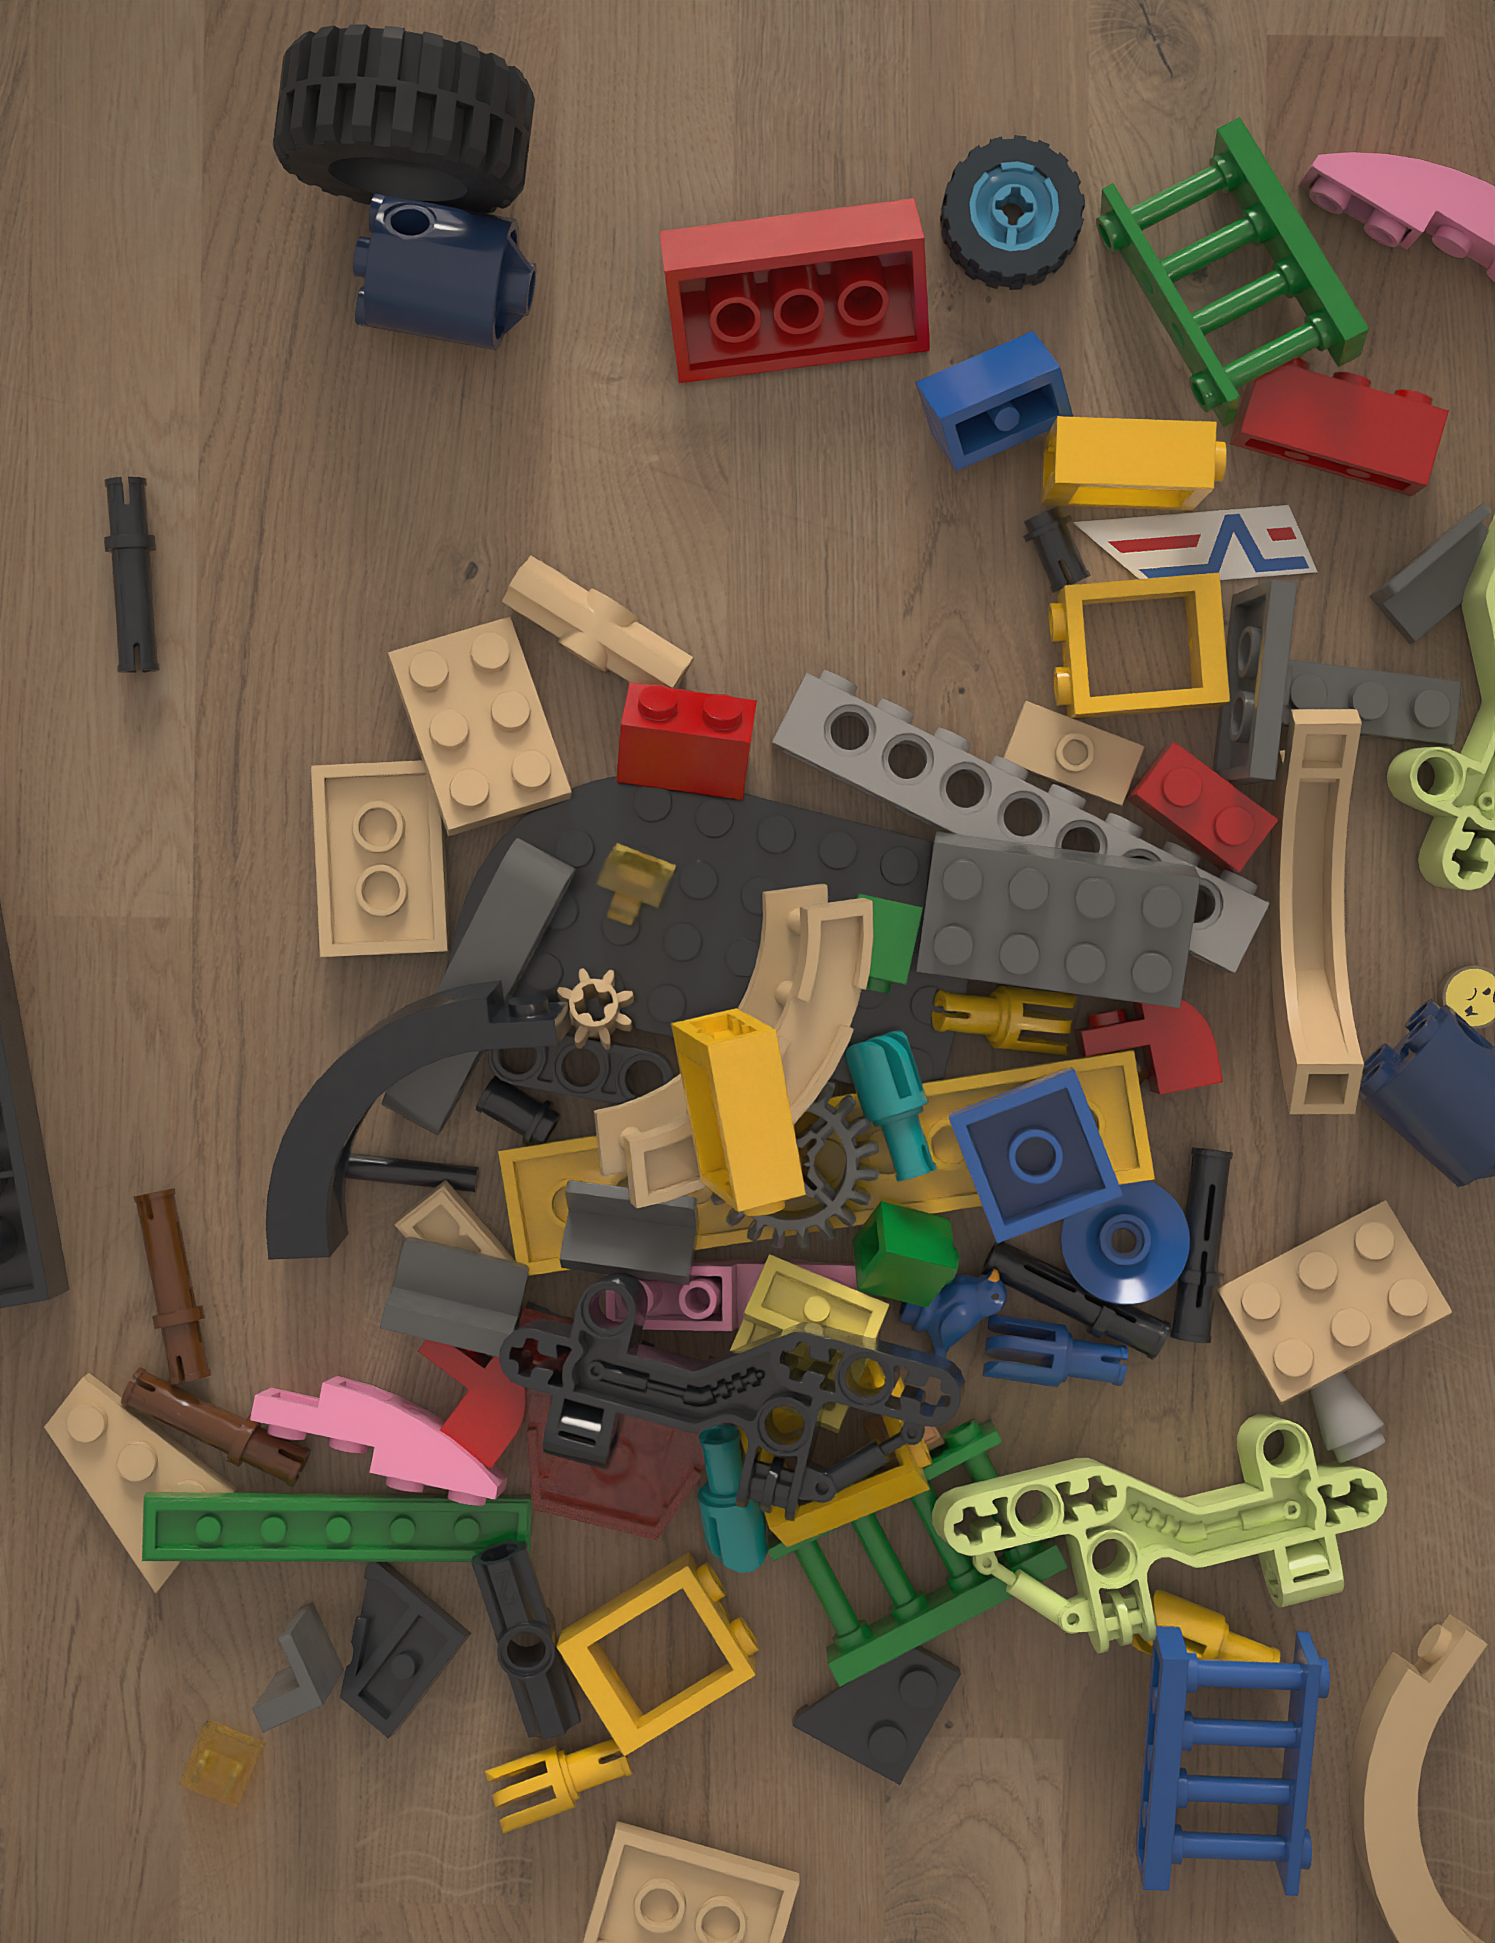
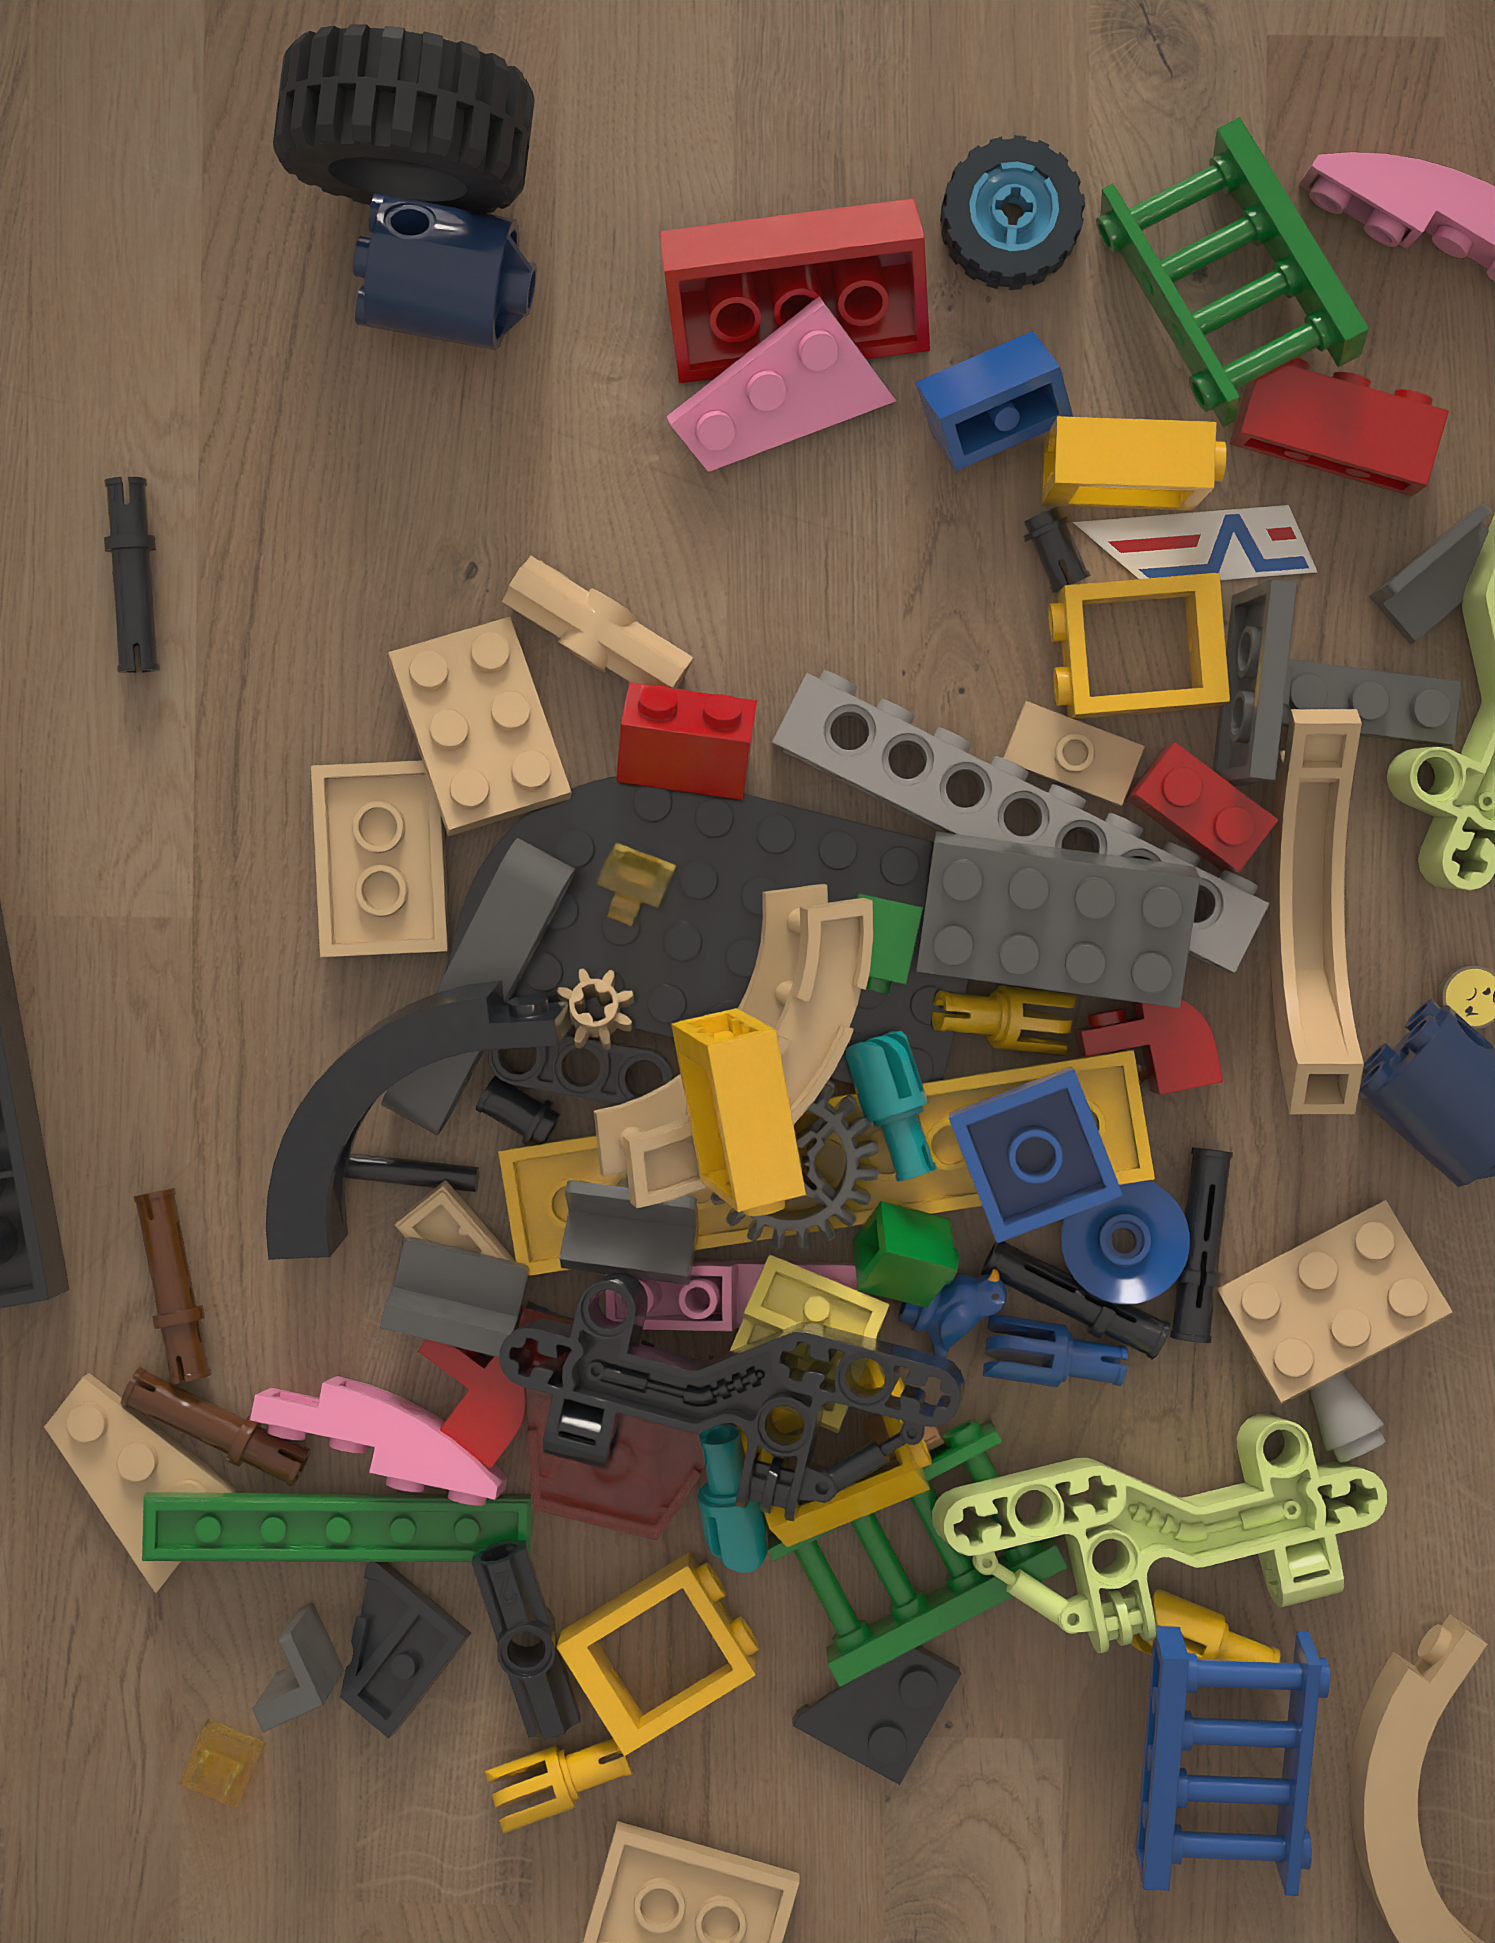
(780, 391): none -> bright pink wing

